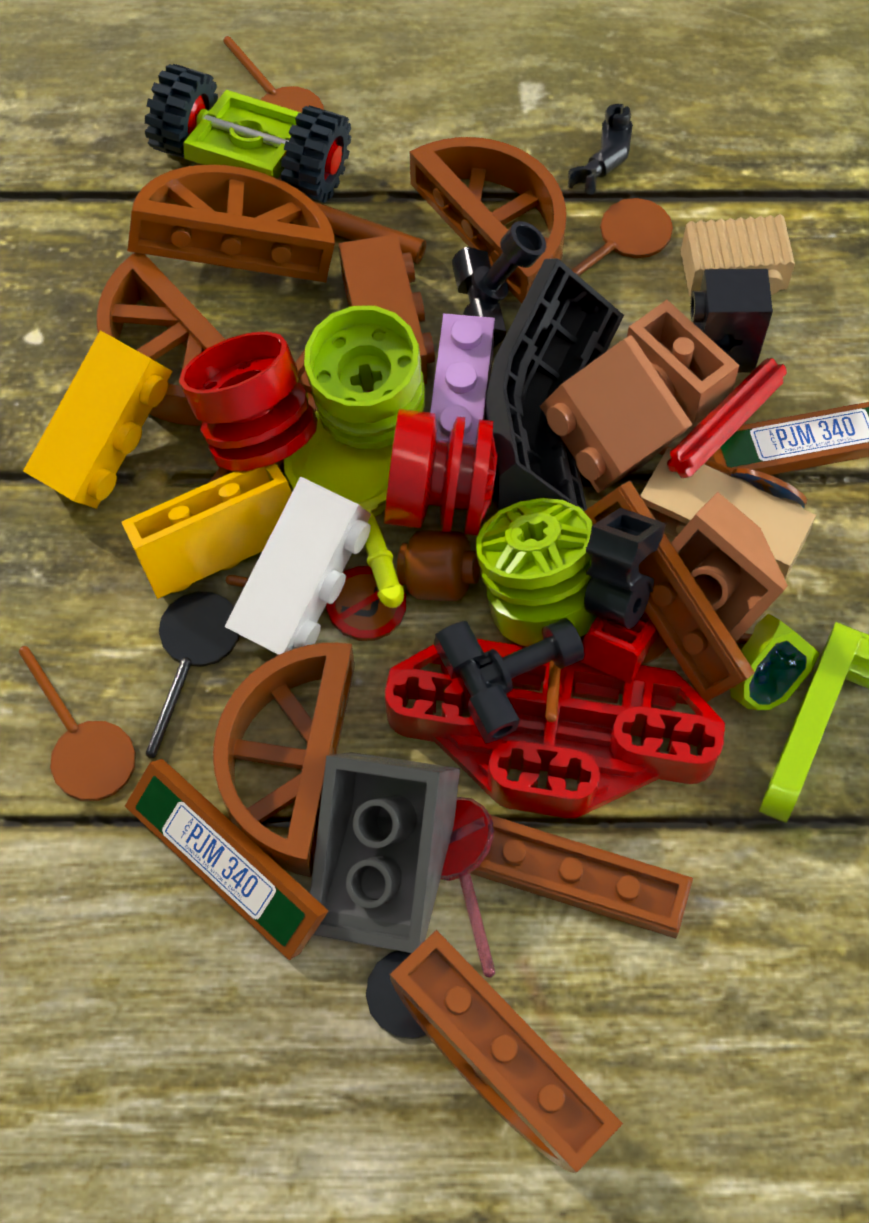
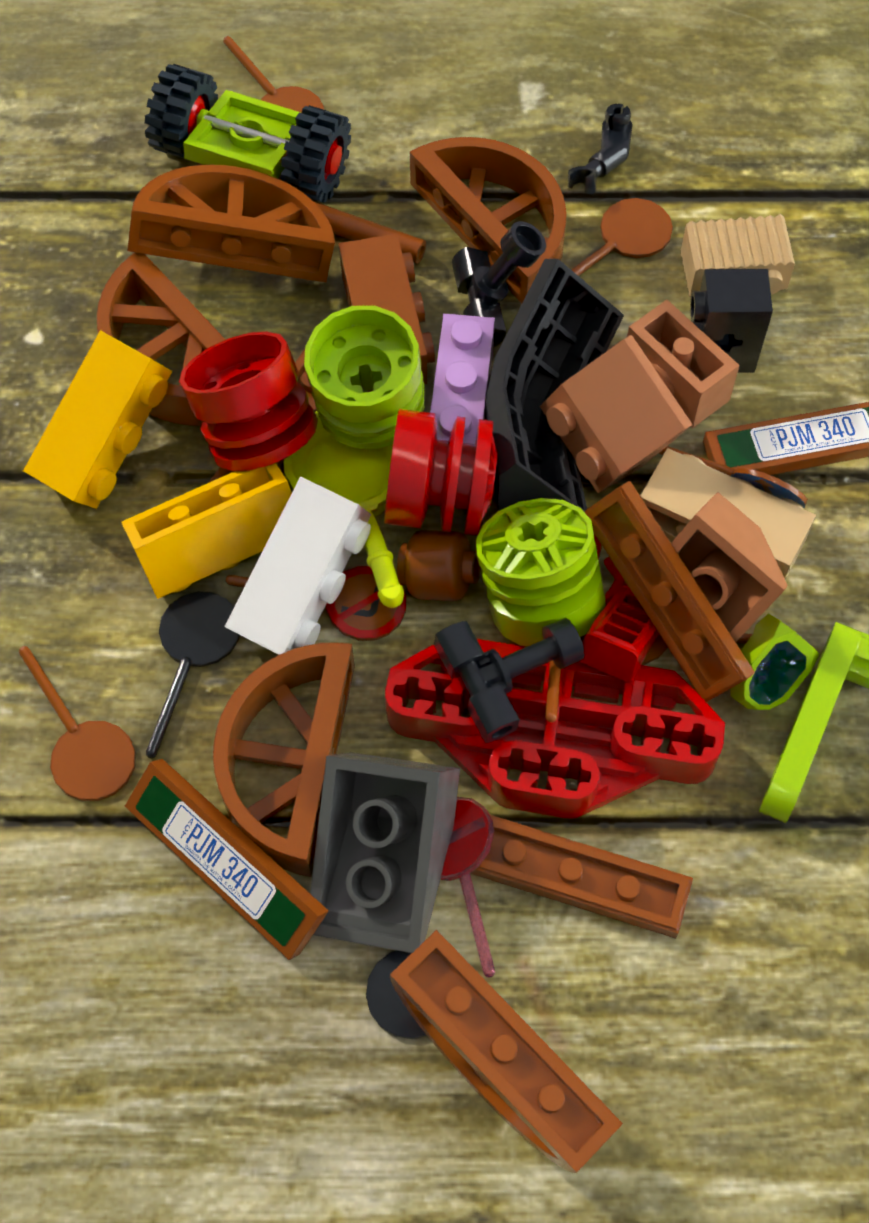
(616, 550): black leg -> none
(726, 418): red axle -> none

